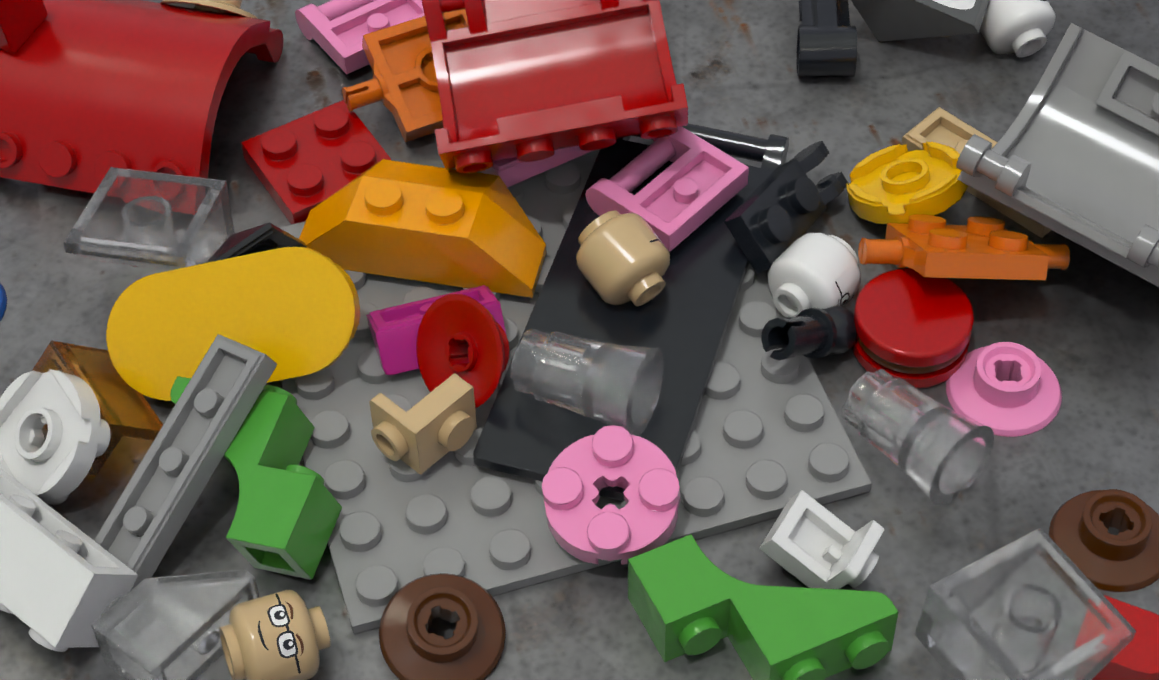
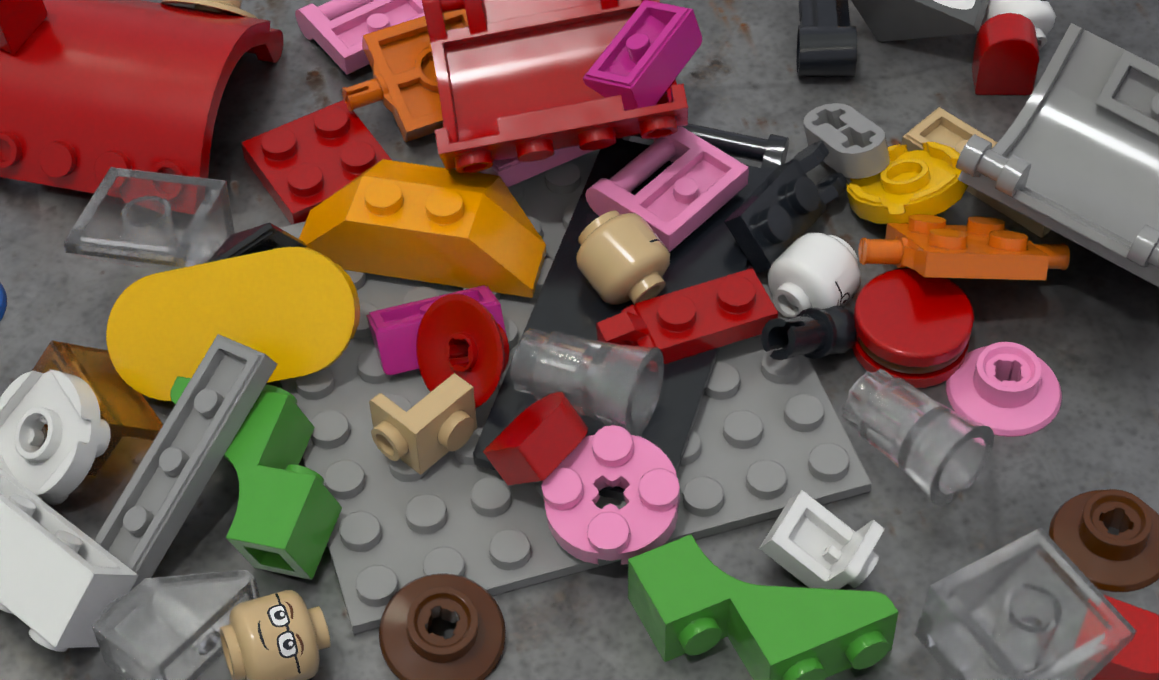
(537, 440): none -> red piece
(646, 54): none -> dark pink slope
(694, 317): none -> red hinge
(853, 141): none -> light grey beam
(1005, 56): none -> red piece

